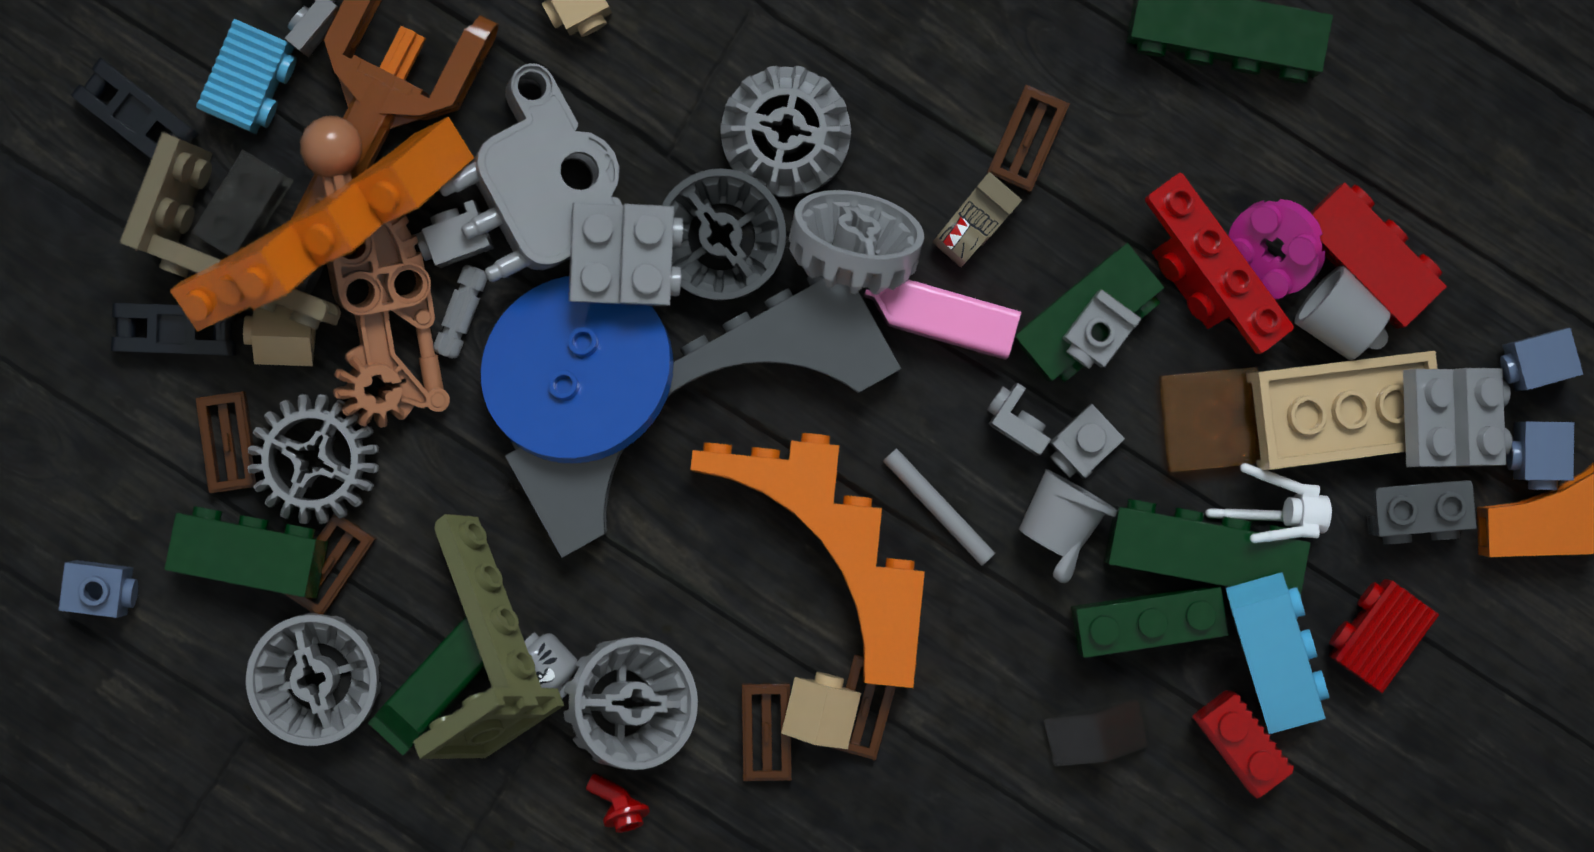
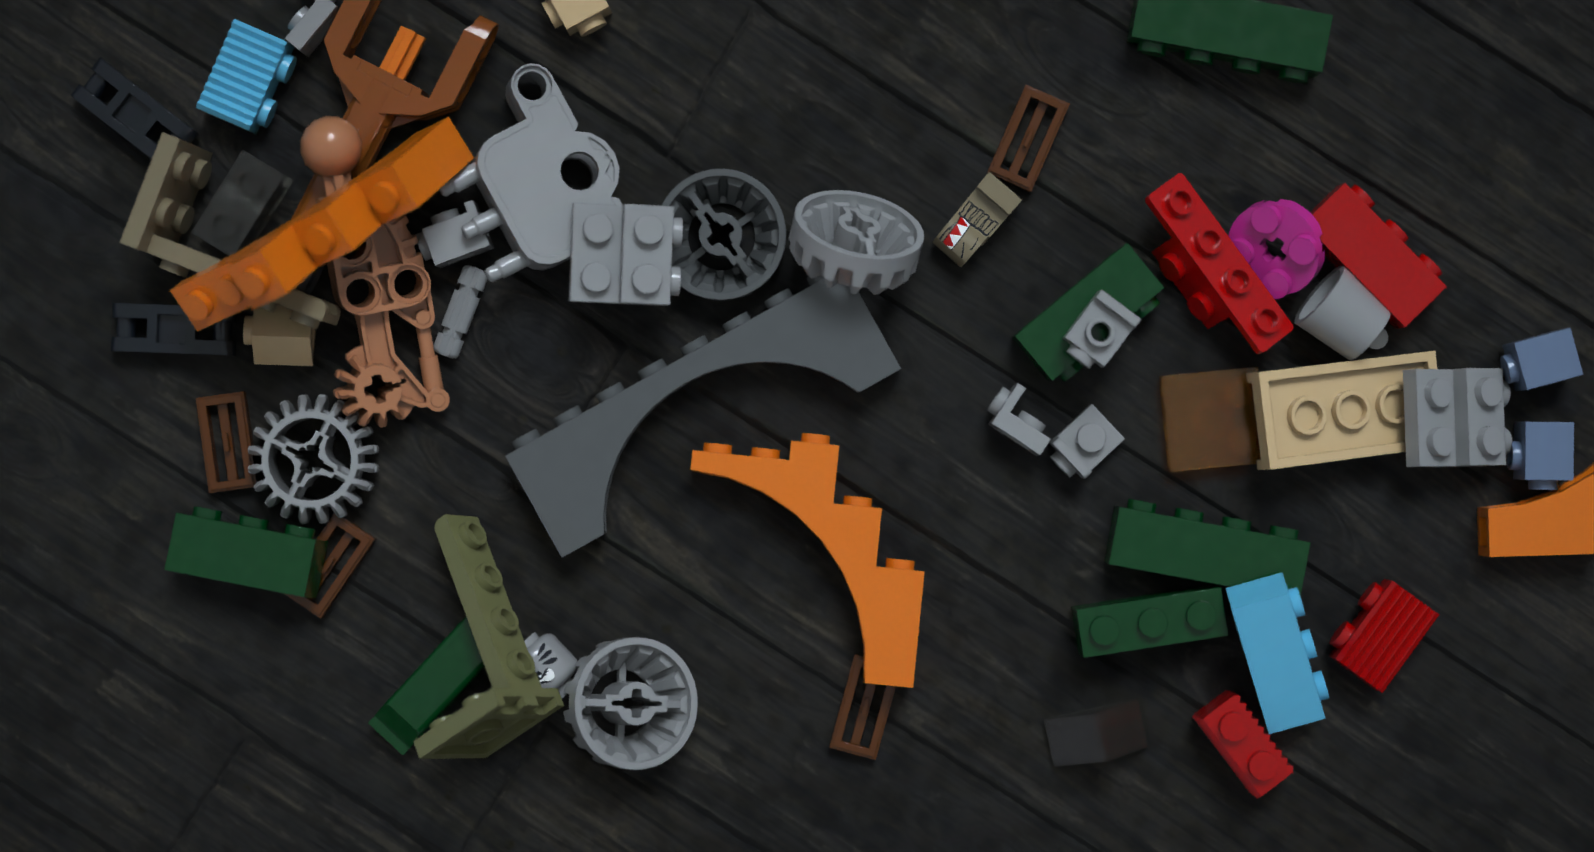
(97, 589): sand blue brick -> none
(325, 720): light grey gear -> none
(575, 374): blue plate -> none
(624, 812): red plate -> none
(767, 773): reddish brown tile -> none
(821, 711): tan brick -> none
(828, 142): light grey gear -> none
(938, 507): light grey bar -> none
(948, 317): bright pink piece -> none
(1063, 519): light grey hat -> none
(1305, 513): white plant -> none
(1422, 508): dark grey bracket -> none

